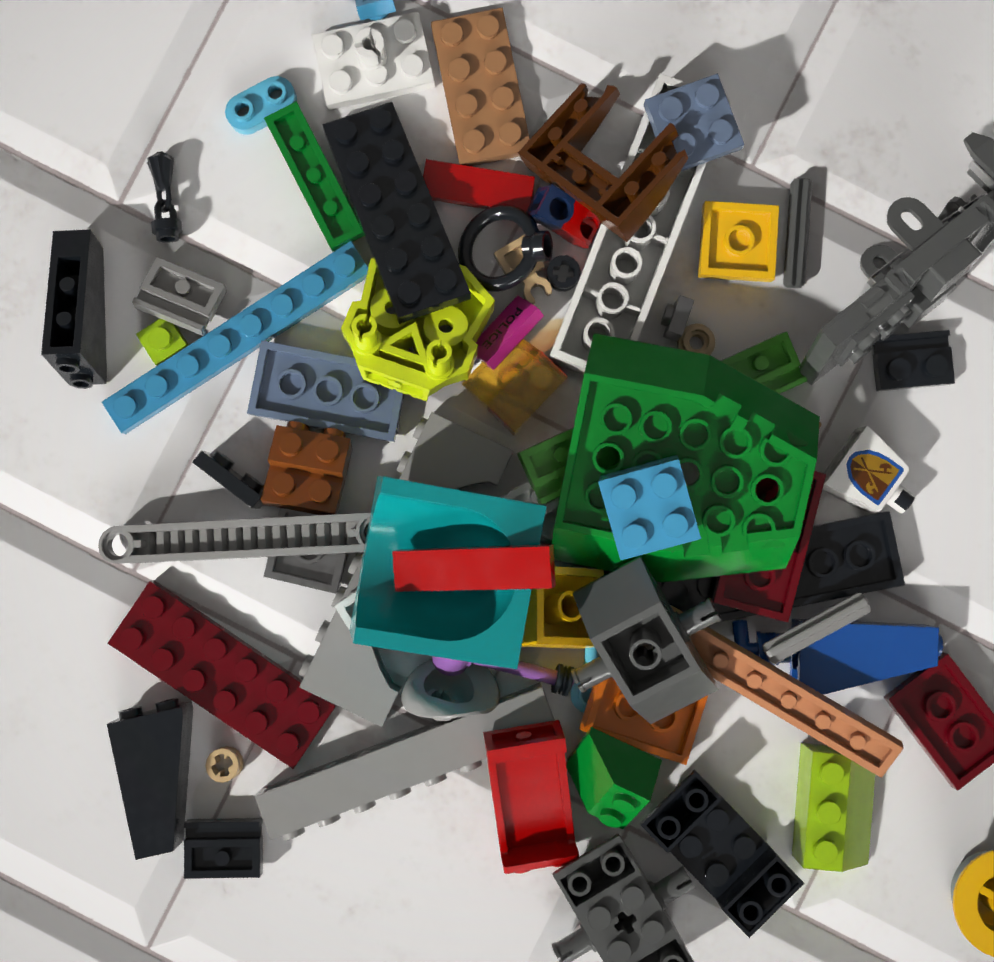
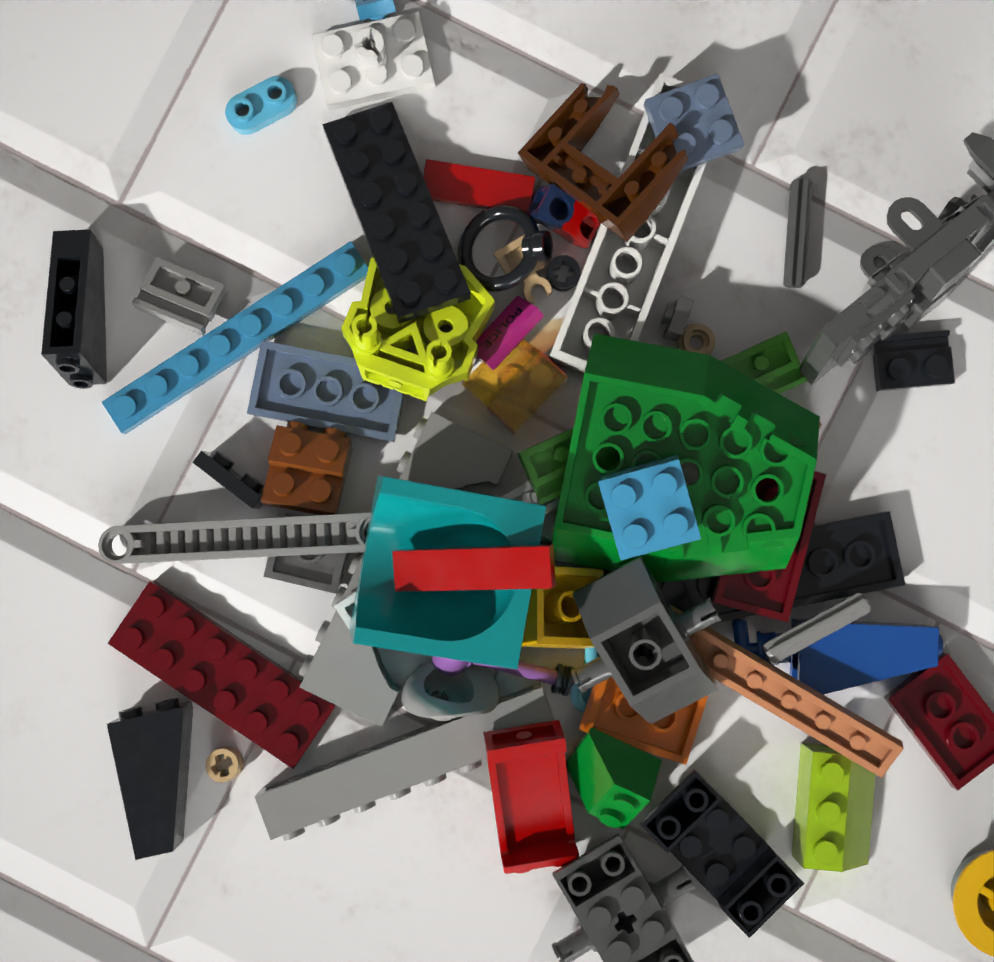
(161, 169): black piece -> none
(162, 340): lime plate -> none
(223, 848): black plate -> none
(314, 176): green plate -> none
(480, 87): medium nougat plate -> none
(738, 241): yellow plate -> none
(868, 474): torso -> none

